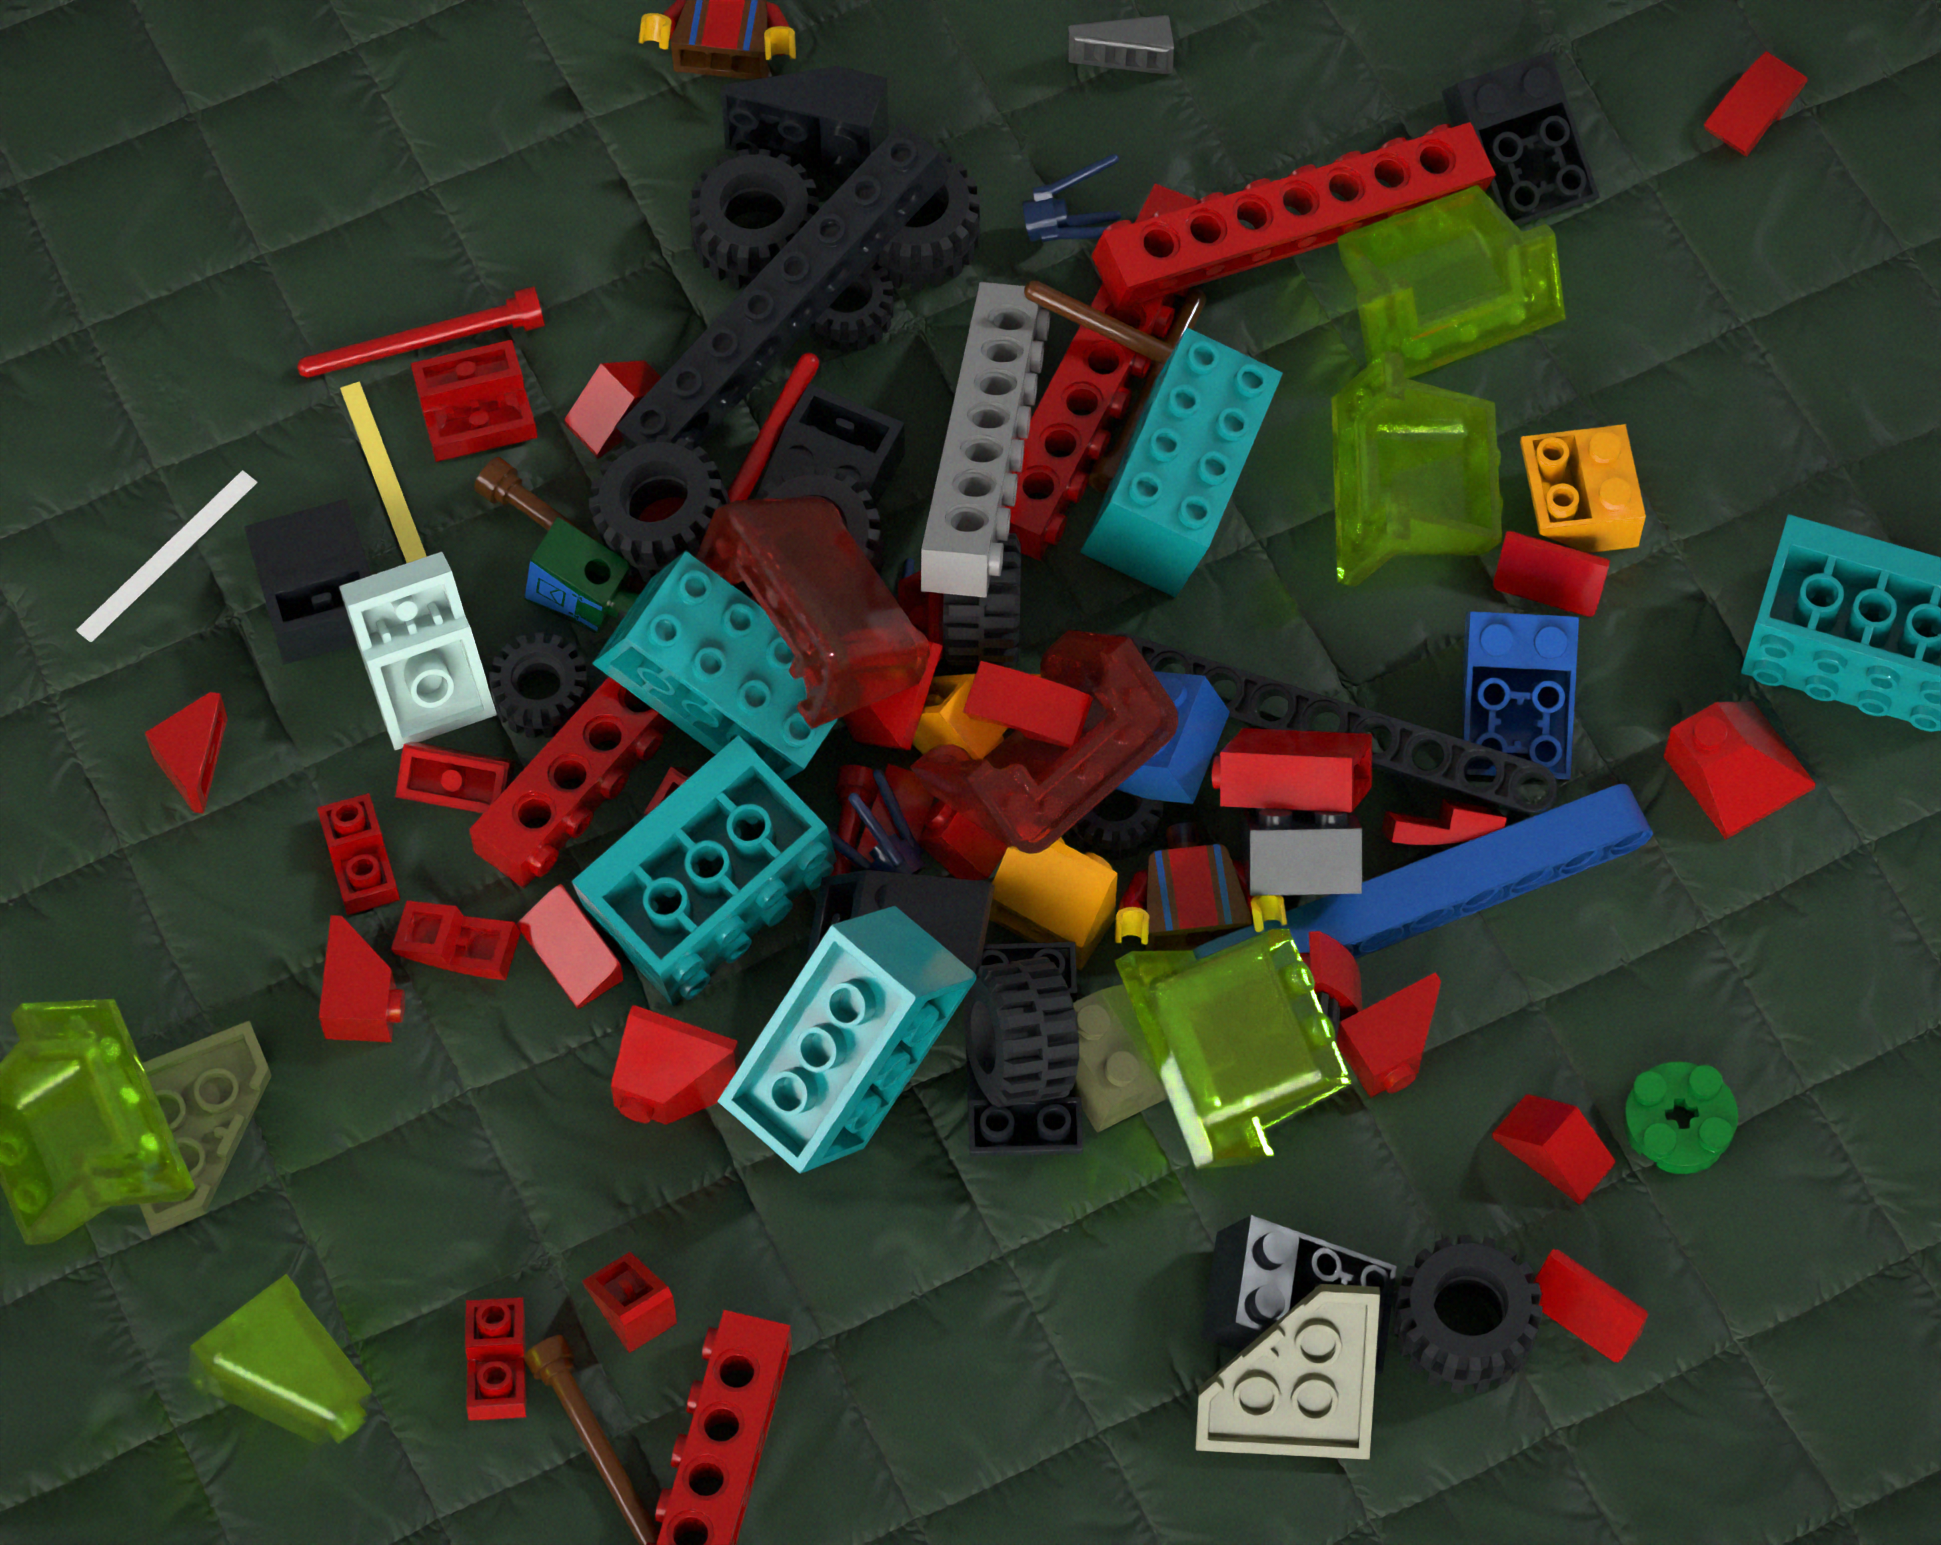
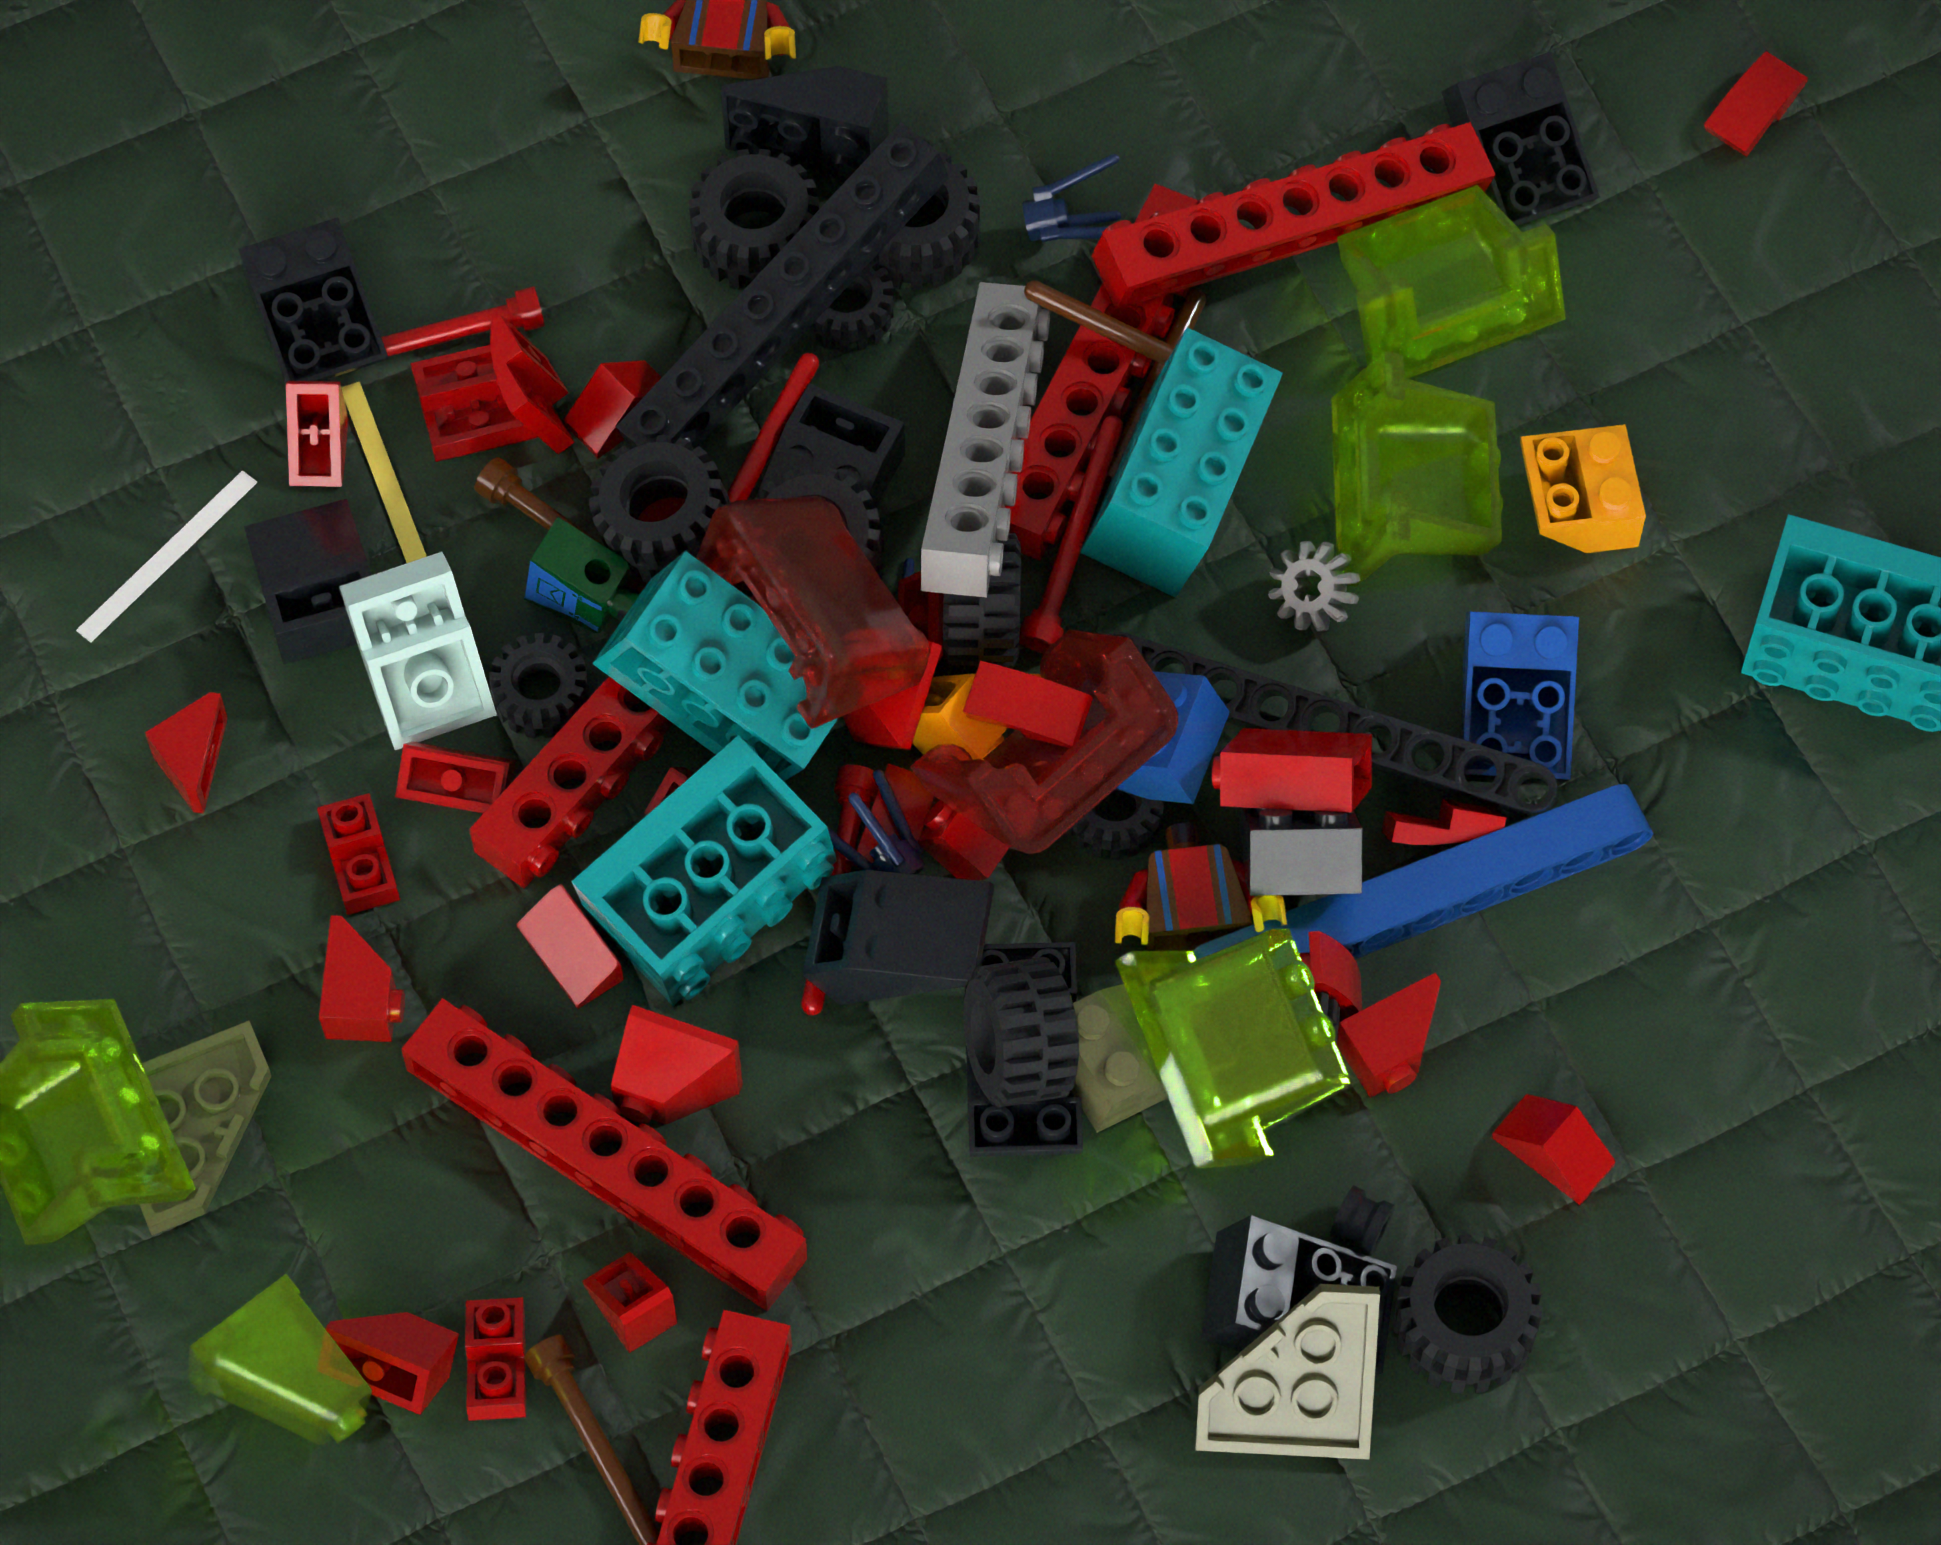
(312, 303): none -> black slope
(316, 433): none -> slope
(398, 1355): none -> red slope
(455, 942): red slope -> none
(528, 384): none -> red slope
(754, 1271): none -> red brick
(847, 1038): teal brick -> none
(1044, 624): none -> red piece
(1056, 897): light orange slope -> none
(1125, 44): dark grey slope -> none
(1296, 585): none -> light grey gear
(1362, 1220): none -> black wheel
(1551, 574): red slope -> none
(1589, 1306): red slope -> none
(1661, 1140): green plate -> none
(1735, 765): red slope -> none

